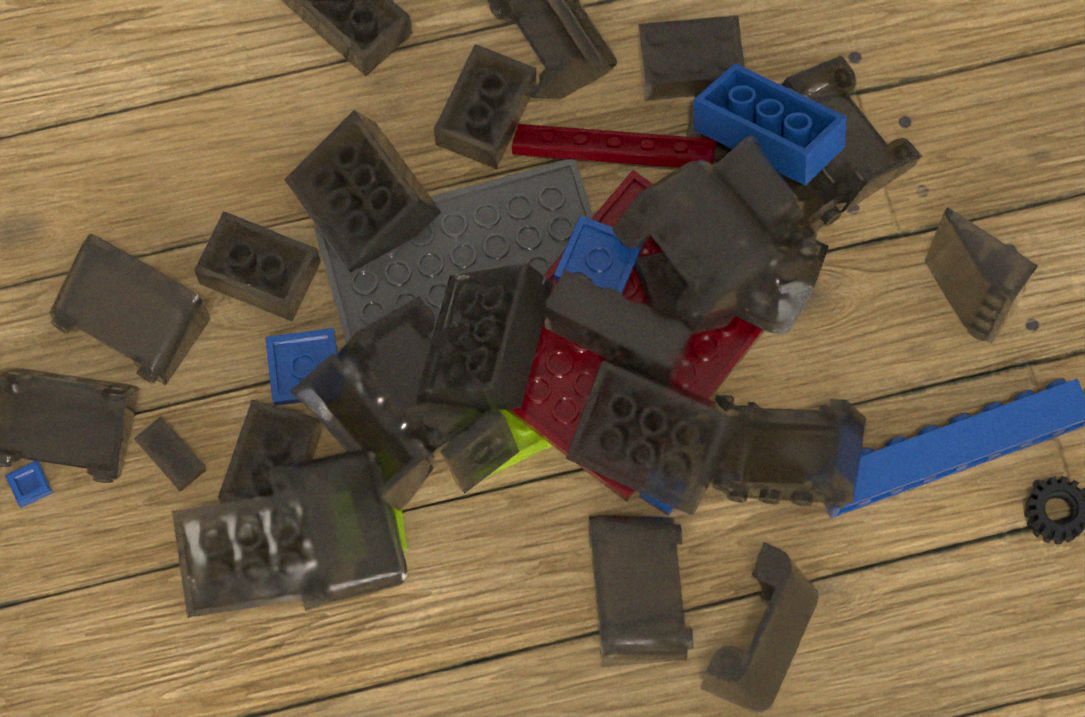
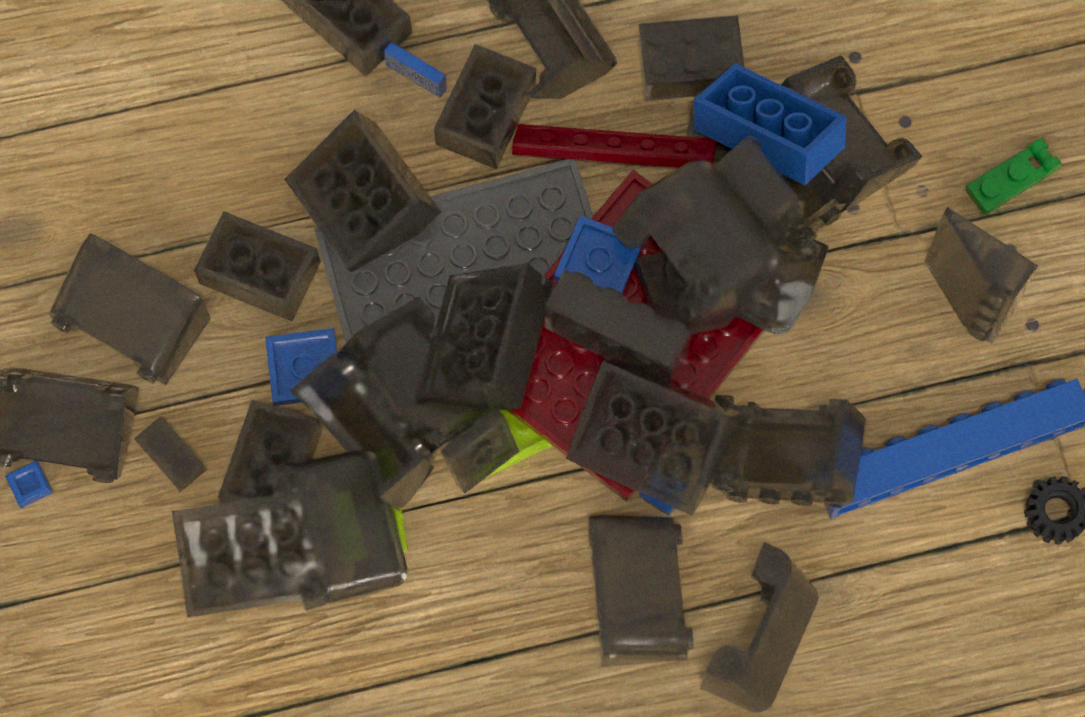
(415, 69): none -> blue tile
(1012, 177): none -> green plate

